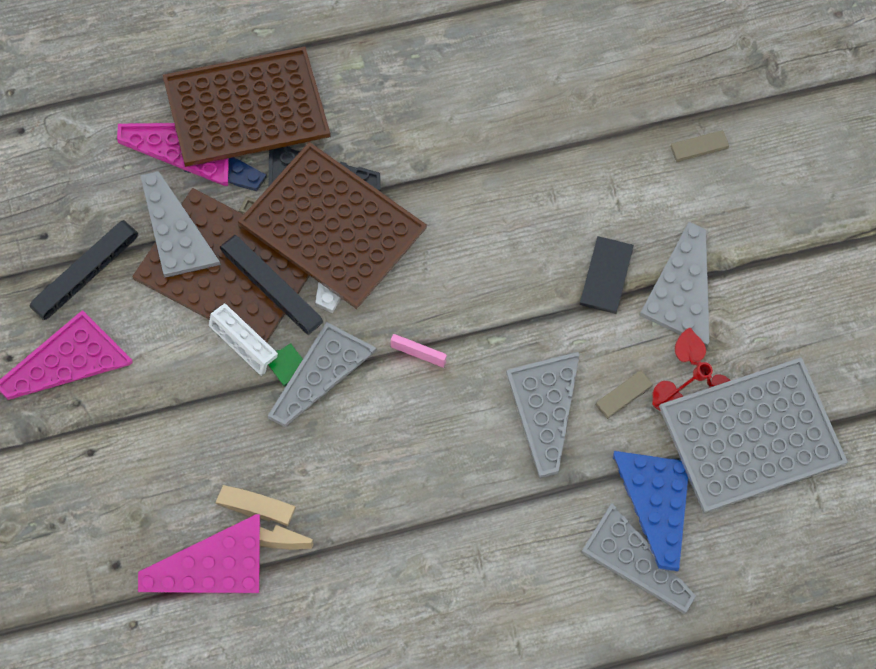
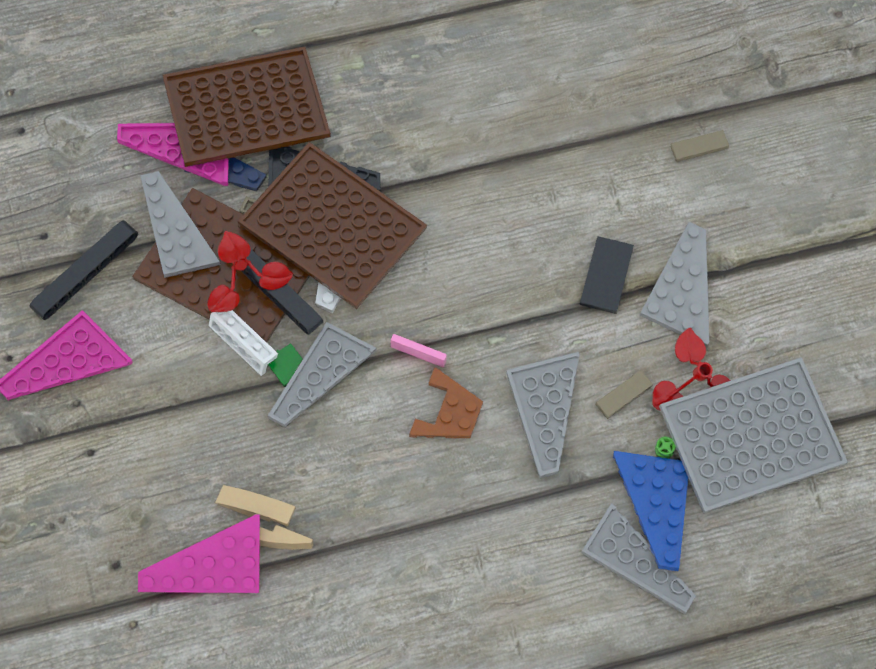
(236, 250): none -> red plant
(457, 413): none -> dark orange wing
(665, 443): none -> bright green wheel

